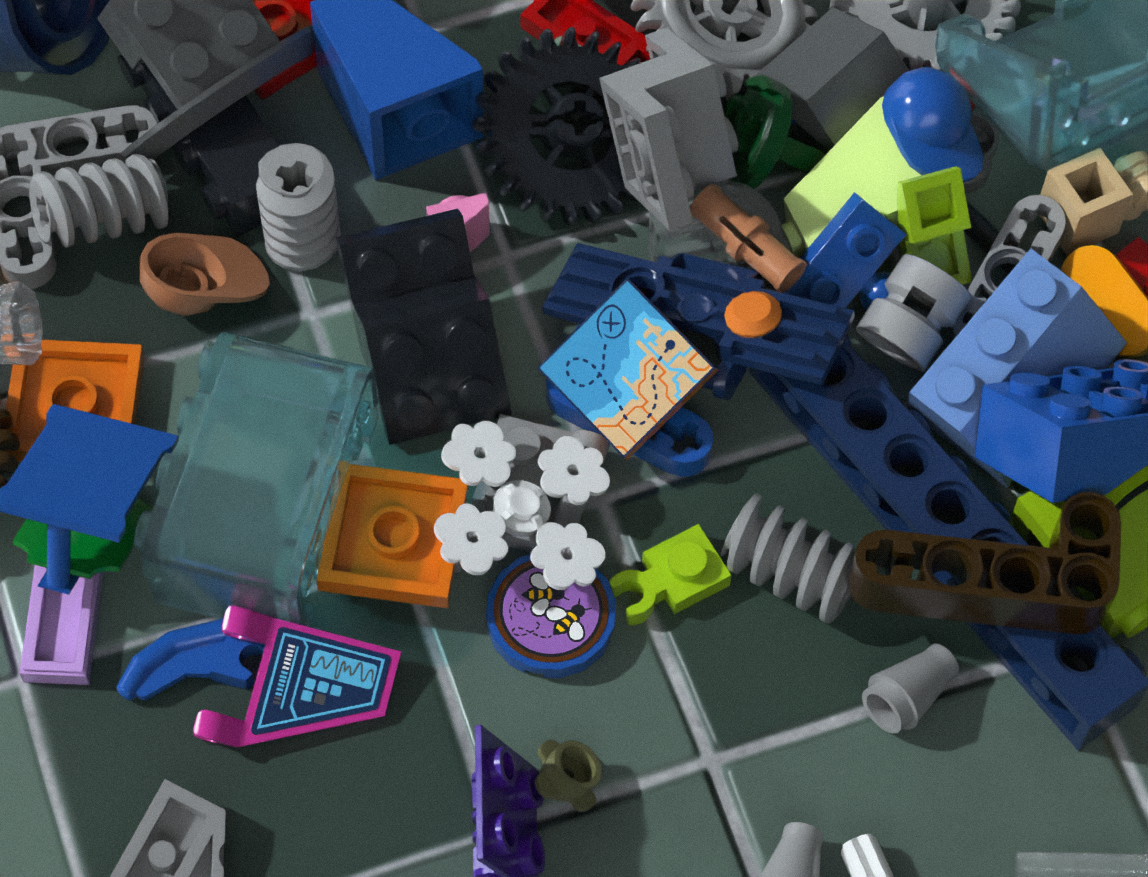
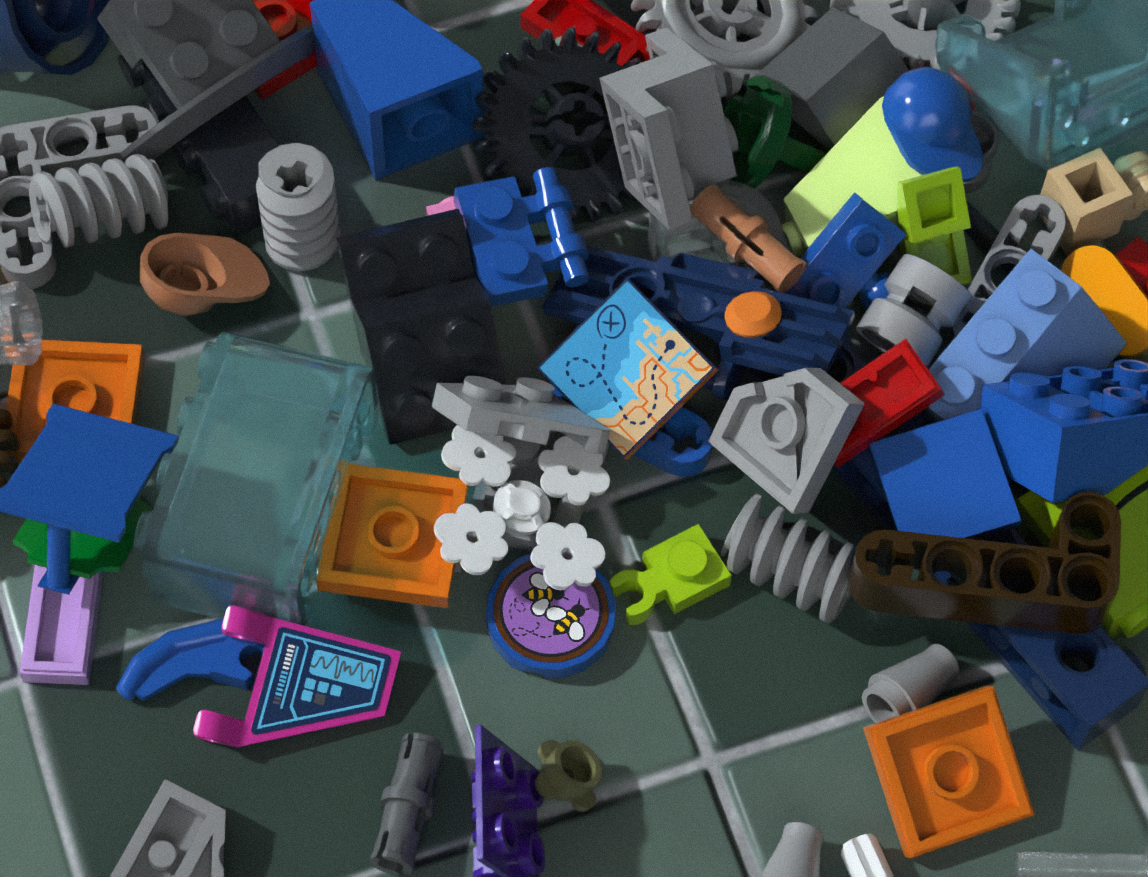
(407, 804): none -> dark grey pin
(503, 243): none -> blue plate
(517, 411): none -> light grey wing
(787, 433): none -> light grey plate
(893, 392): none -> red plate
(946, 479): none -> blue piece
(948, 771): none -> orange tile

